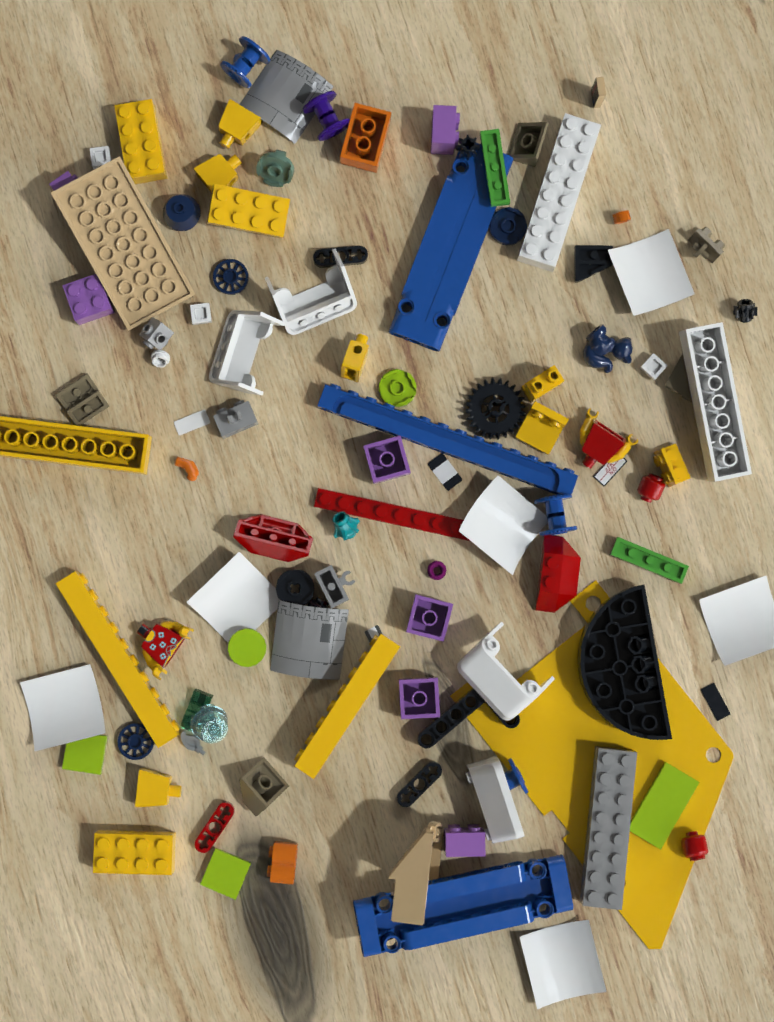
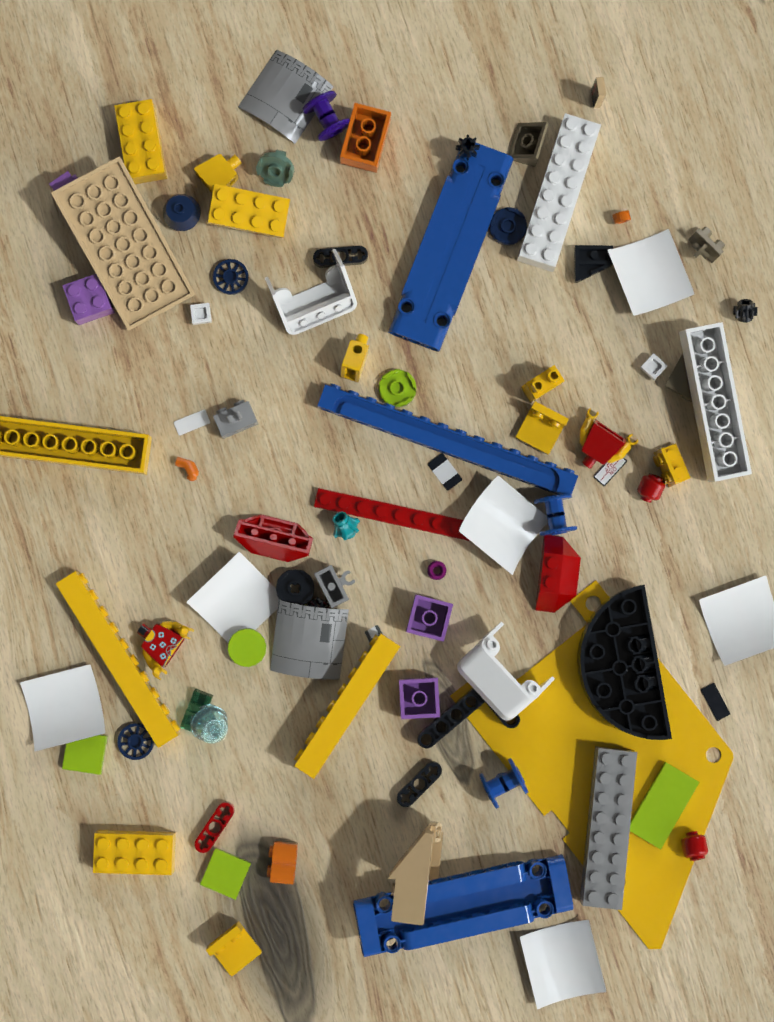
(82, 400): dark tan slope -> none
(100, 156): white plate -> none
(155, 334): light grey brick -> none
(155, 788): yellow torso -> none
(160, 358): white plate -> none
(191, 743): light grey piece -> none
(234, 948): none -> yellow bracket
(237, 124): yellow torso -> none
(238, 349): white windscreen -> none
(245, 62): blue hose -> none
(261, 786): dark tan slope -> none
(387, 459): medium lavender brick -> none
(444, 126): medium lavender brick -> none
(464, 841): medium lavender brick -> none
(494, 167): bright green plate -> none
(495, 800): white windscreen -> none
(510, 398): black gear -> none
(601, 344): dark blue animal -> none
(649, 560): bright green plate -> none

